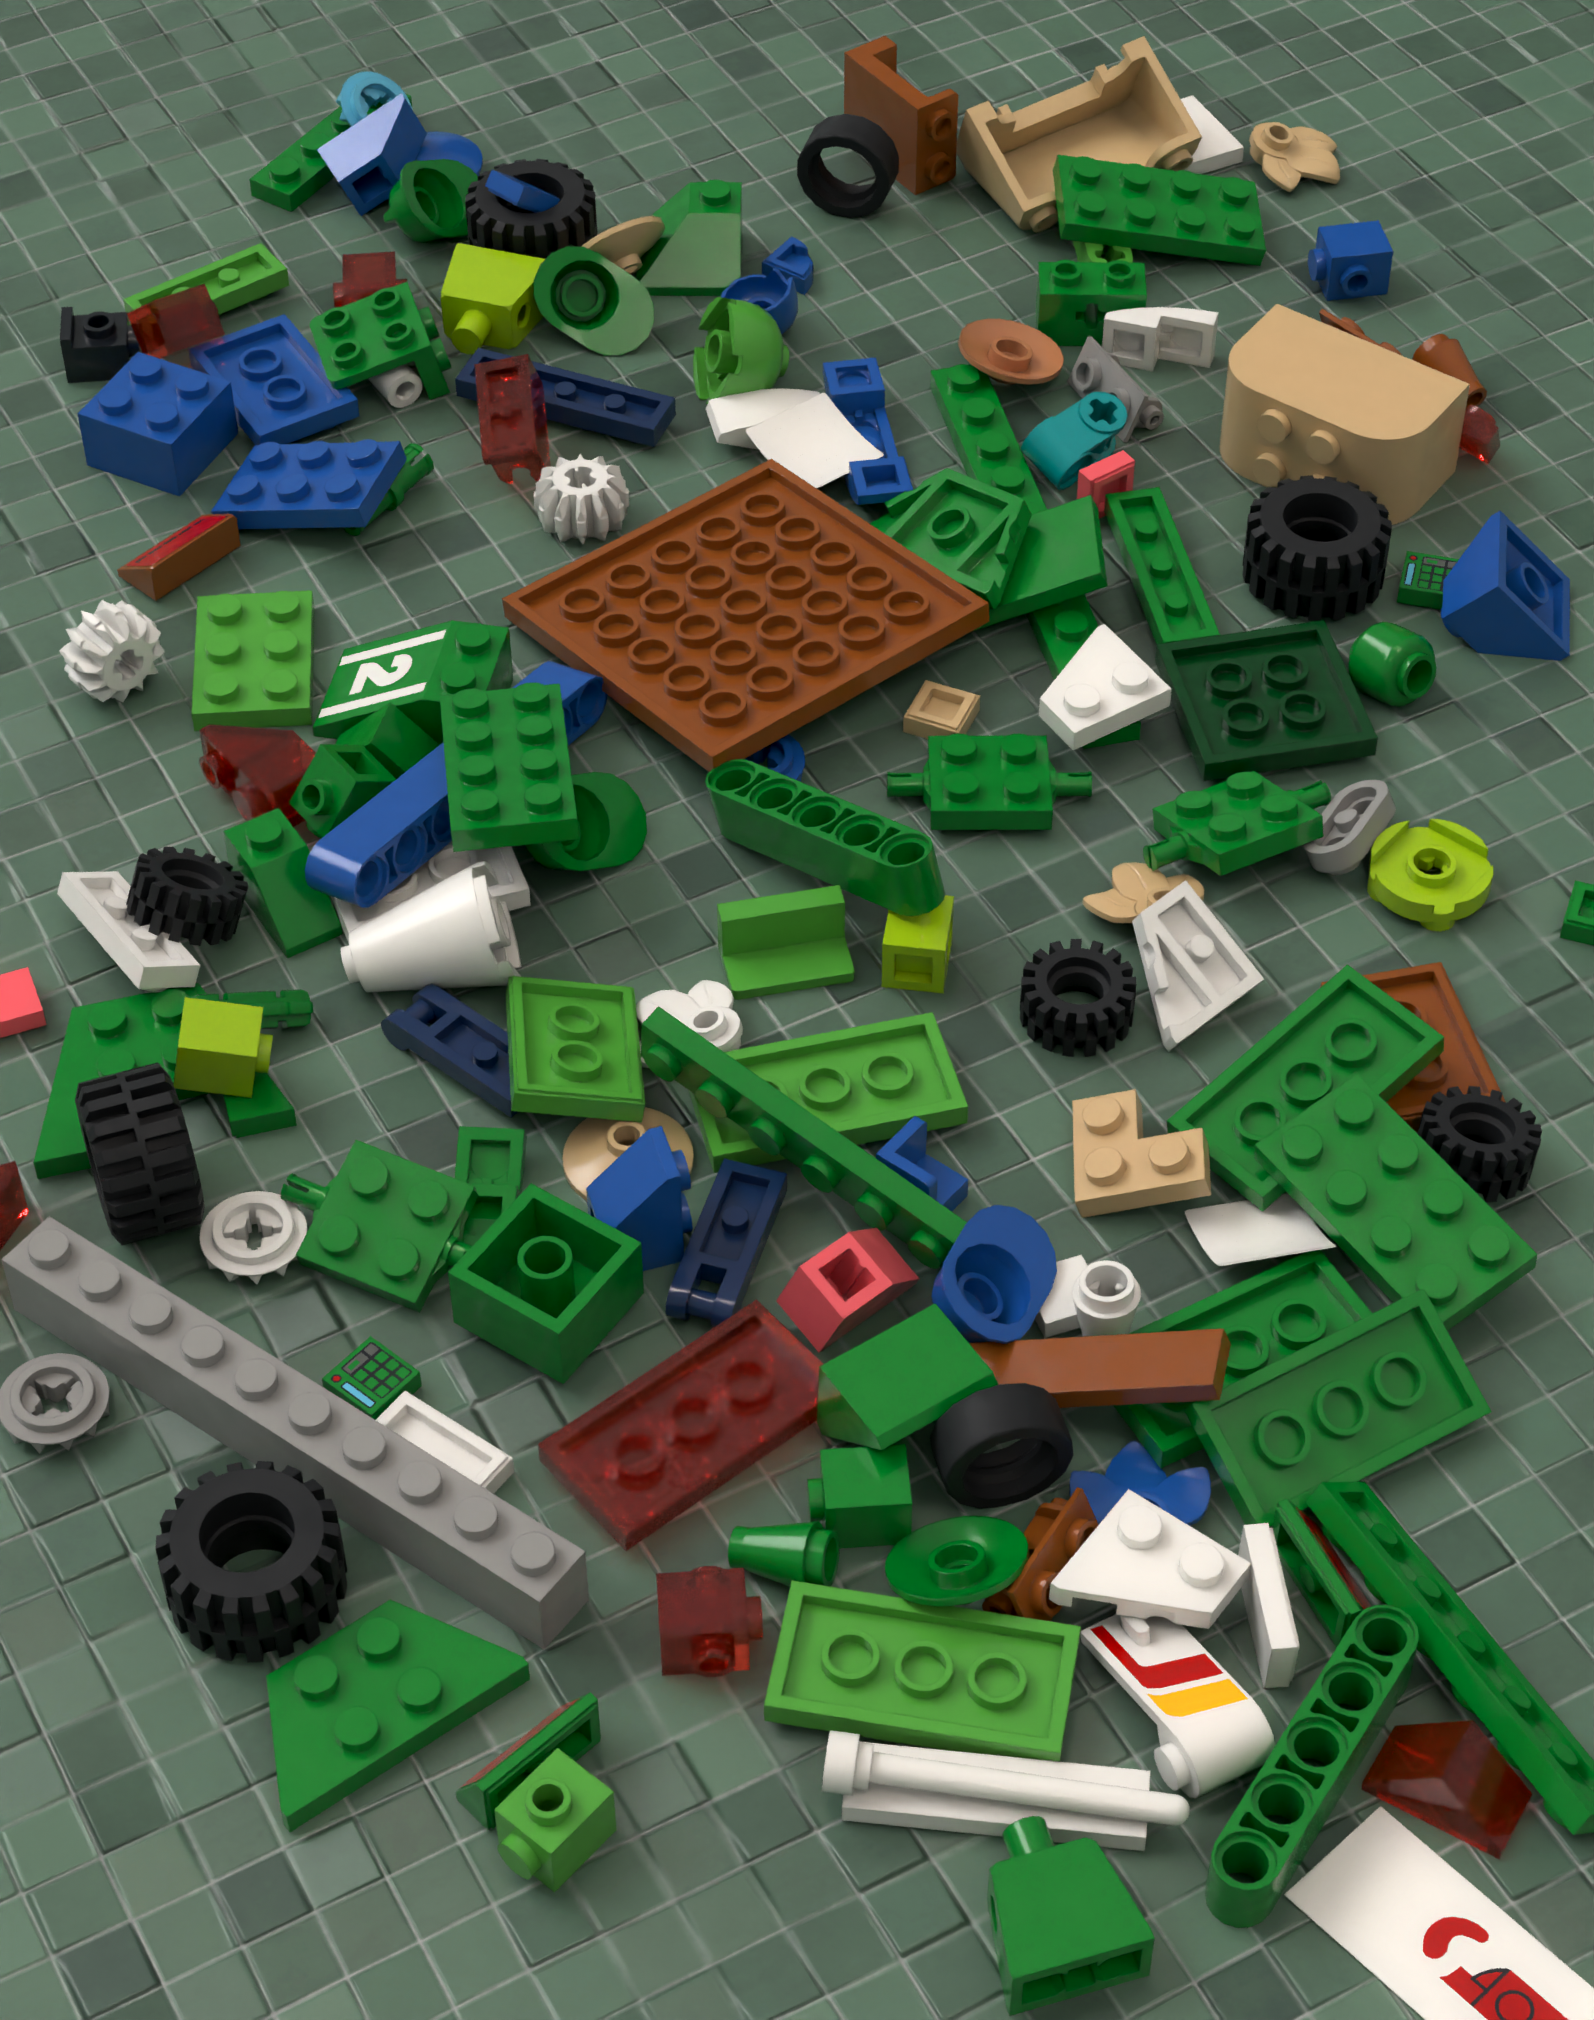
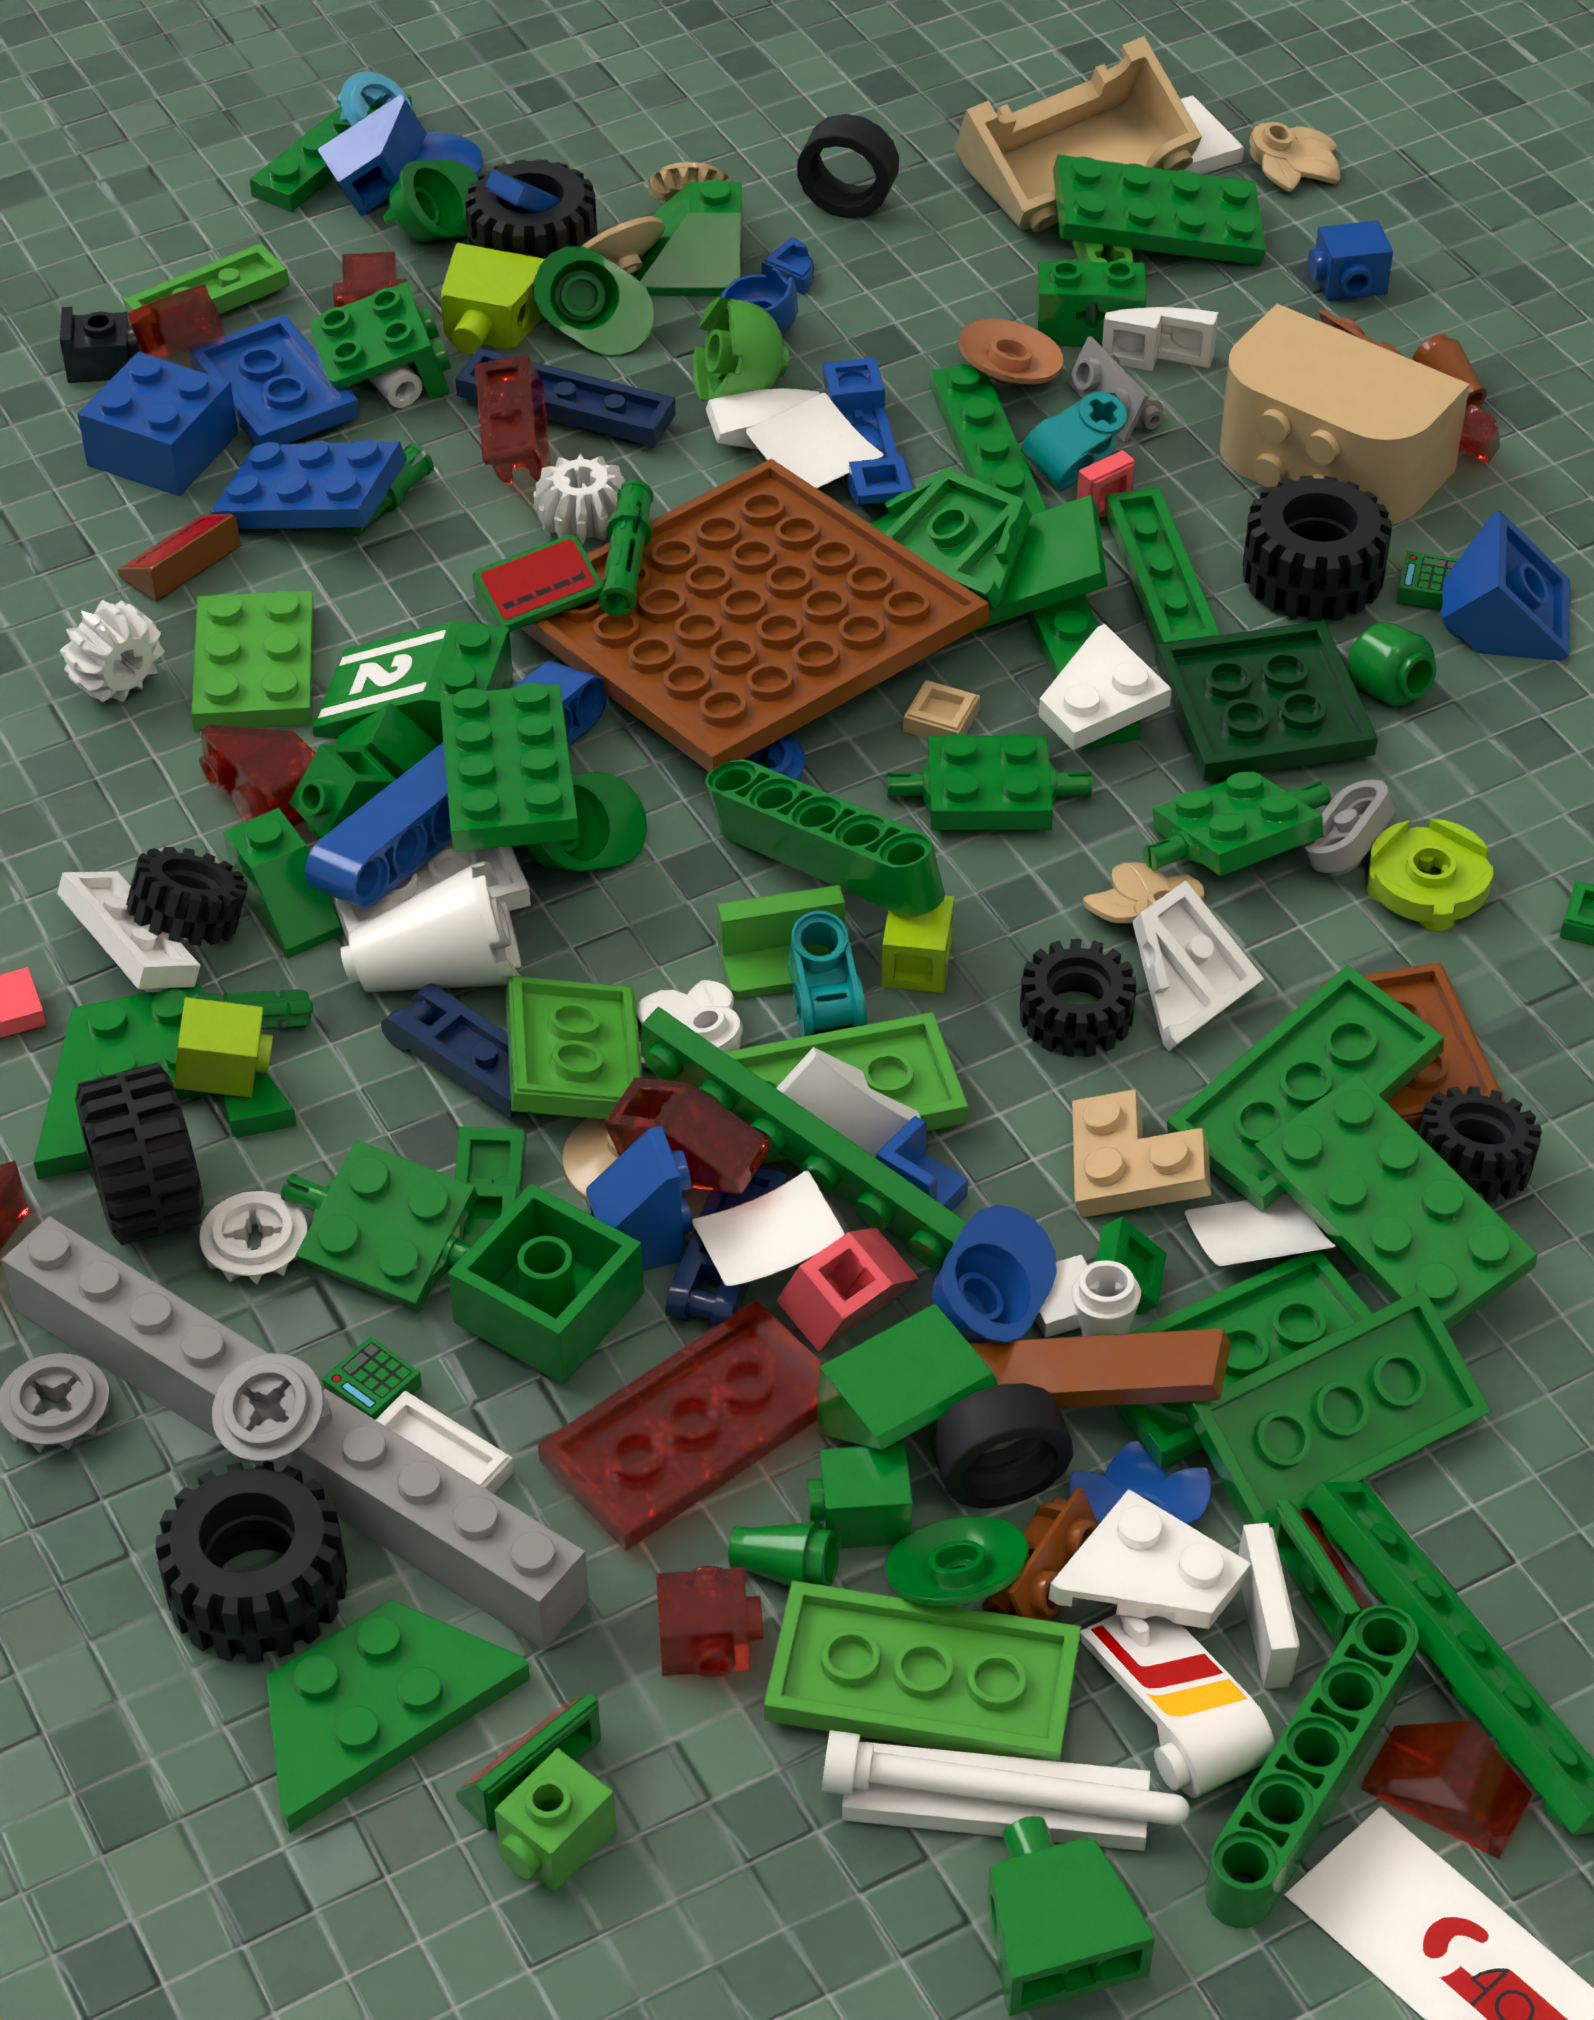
(268, 1379): none -> light grey gear
(536, 583): none -> slope
(628, 533): none -> green pin
(674, 177): none -> tan gear
(716, 1143): none -> clear red slope
(769, 1231): none -> white sticker
(826, 986): none -> teal piece
(844, 1101): none -> white slope
(918, 124): dark orange panel -> none
(1145, 1260): none -> green plate

